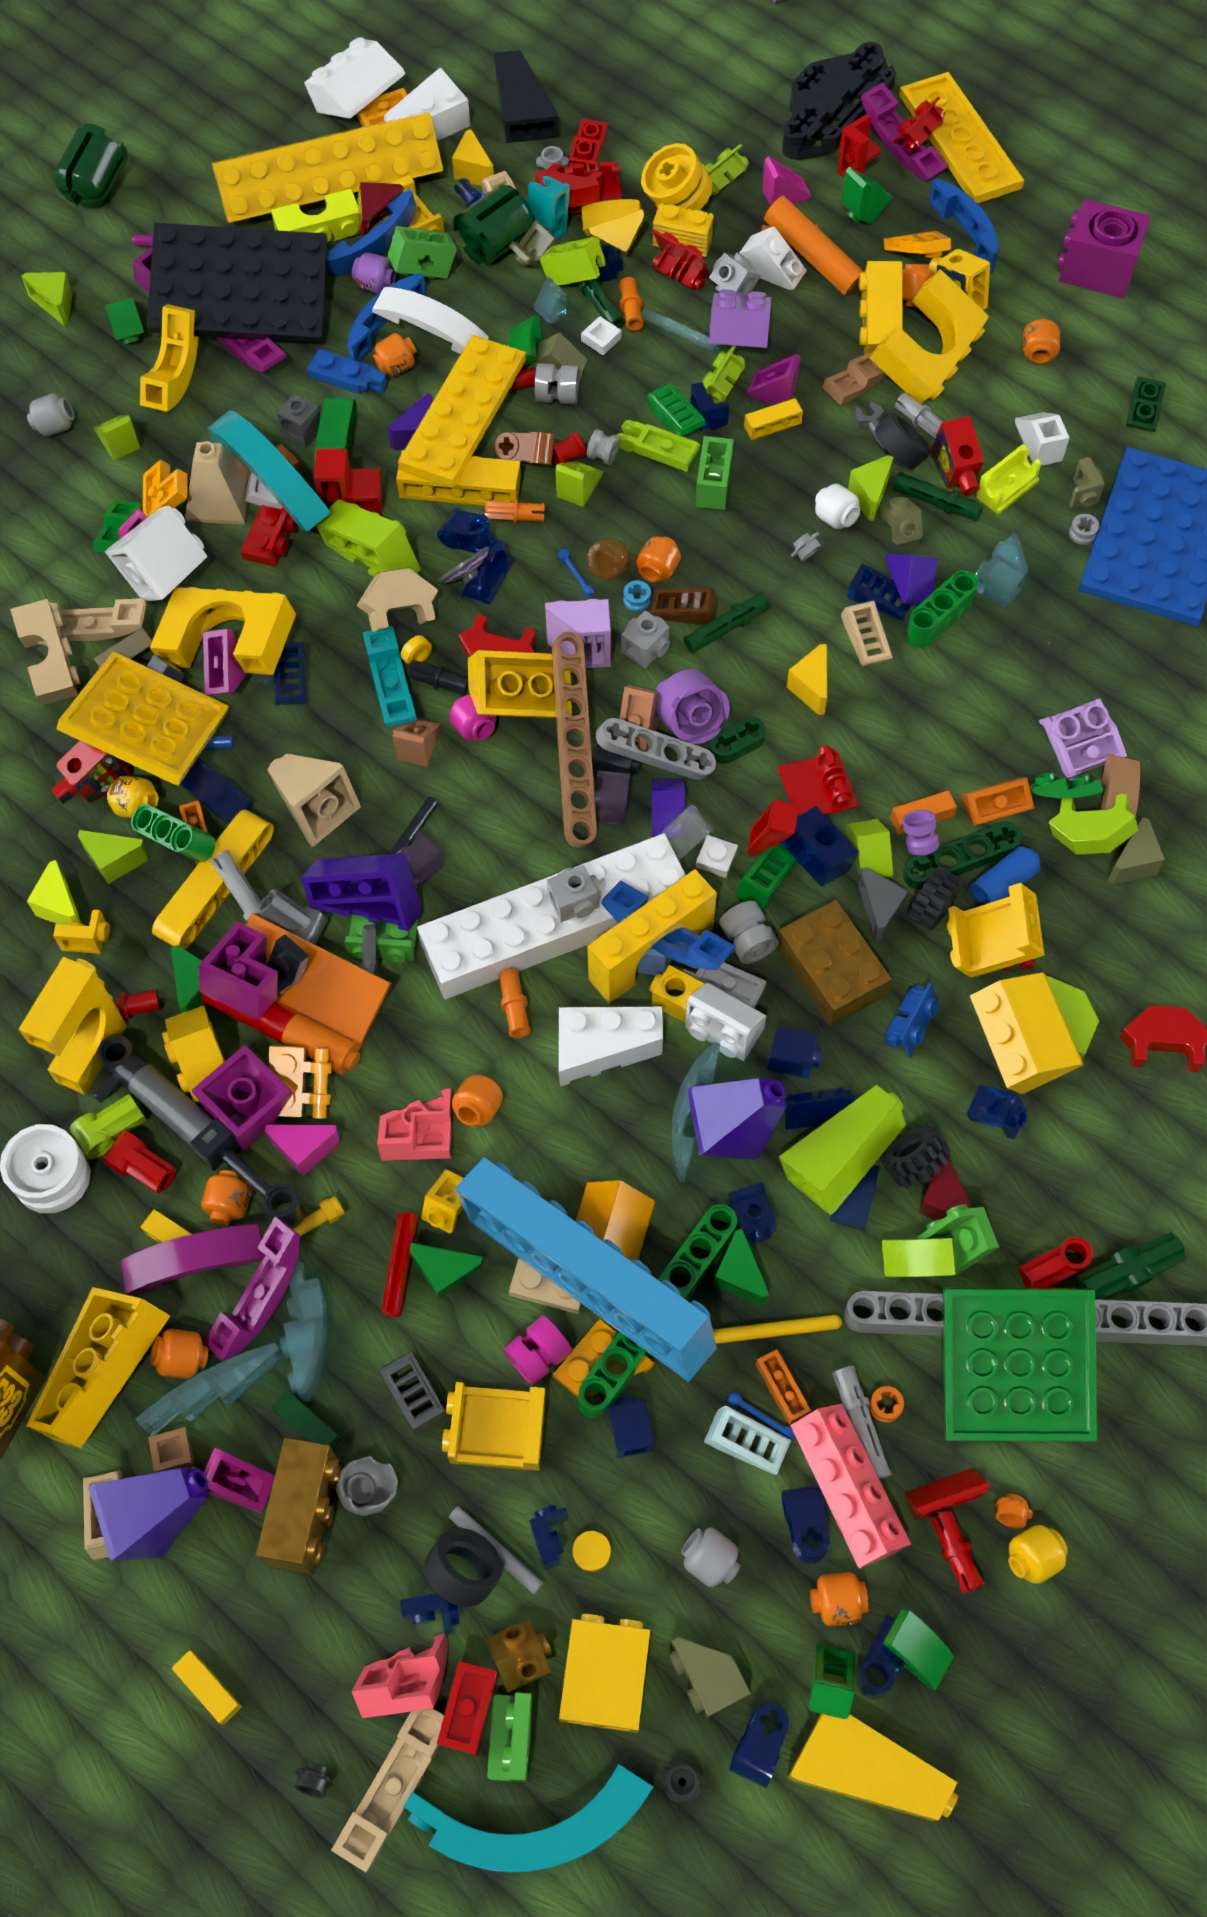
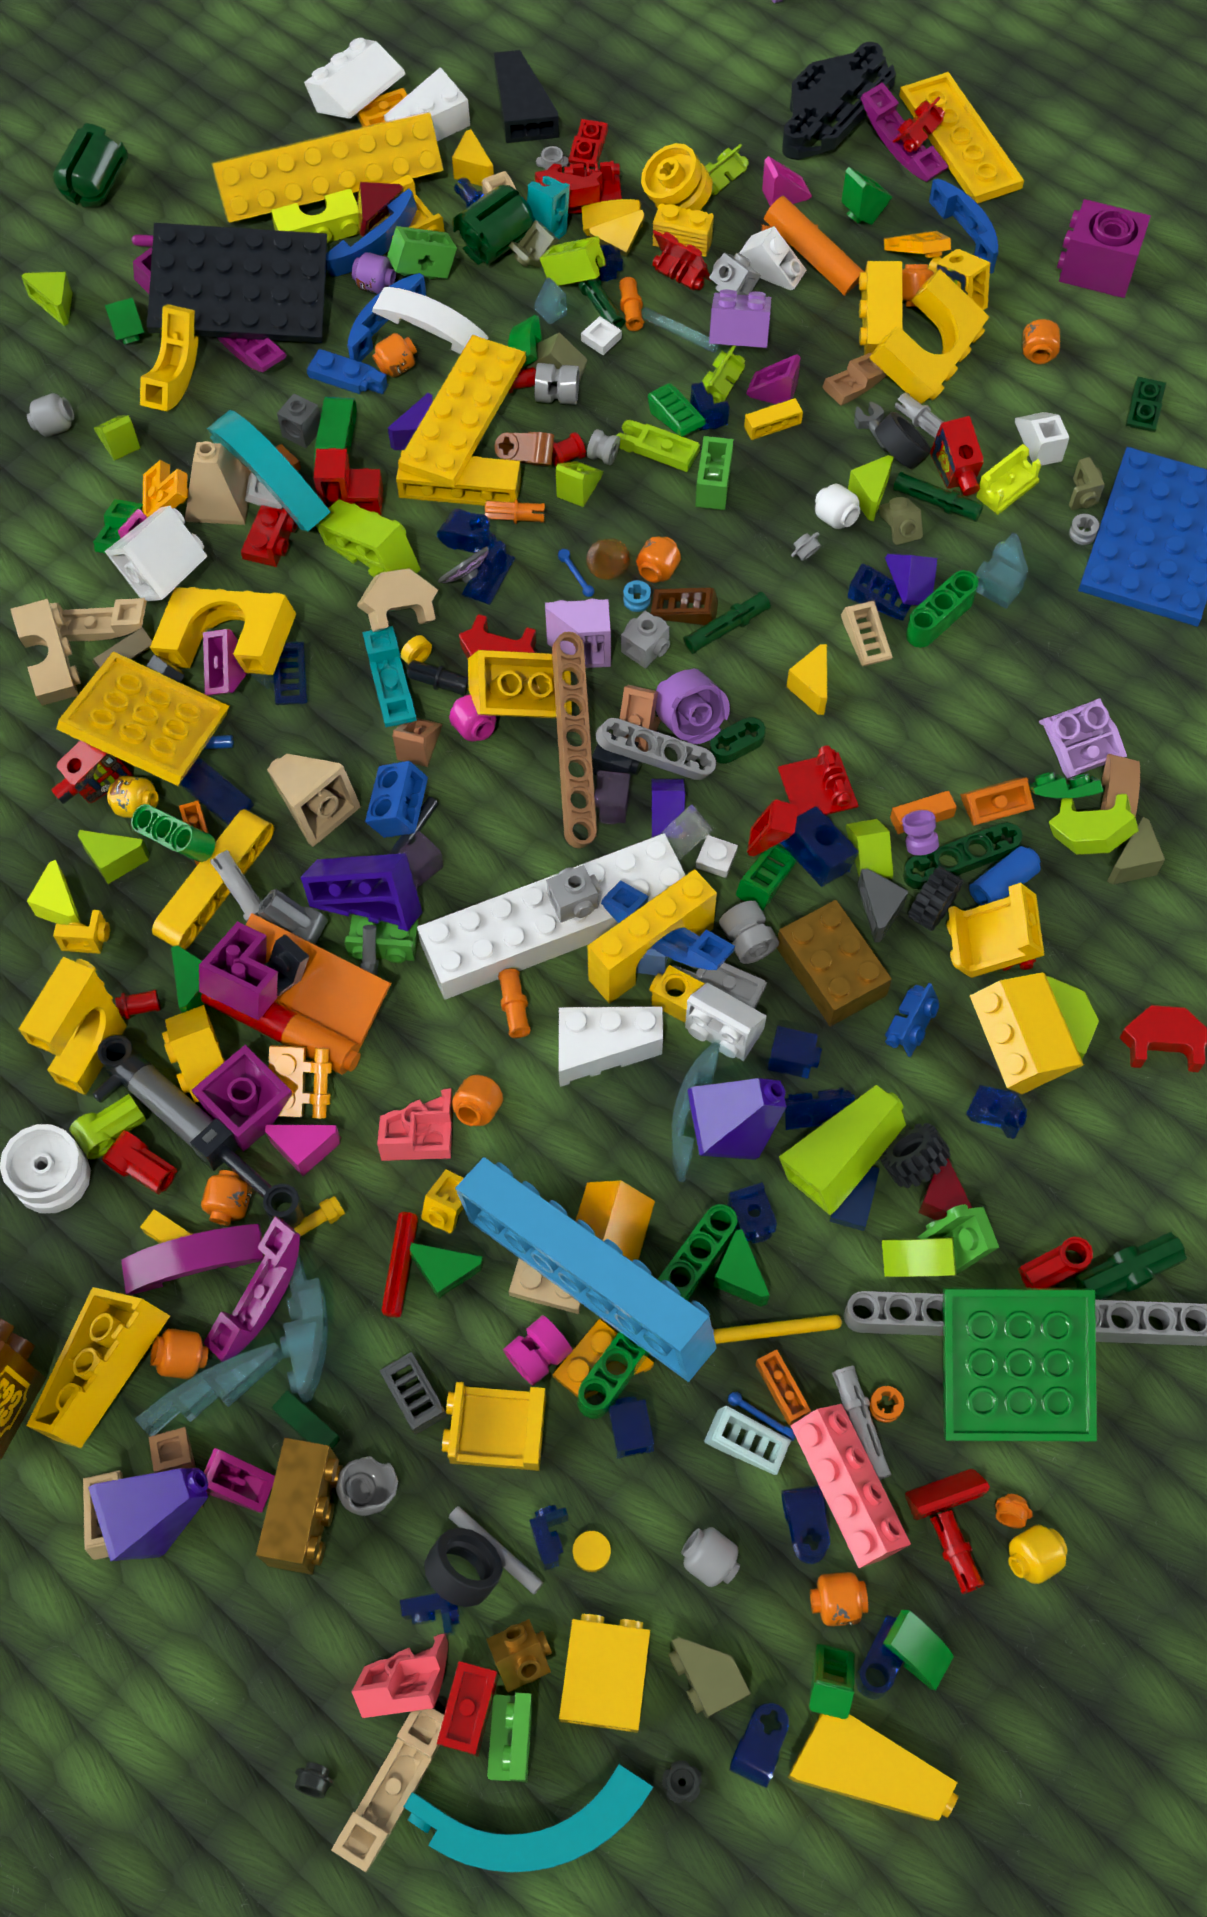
(206, 1687): yellow piece -> none
(396, 799): none -> blue brick
(856, 146): red panel -> none

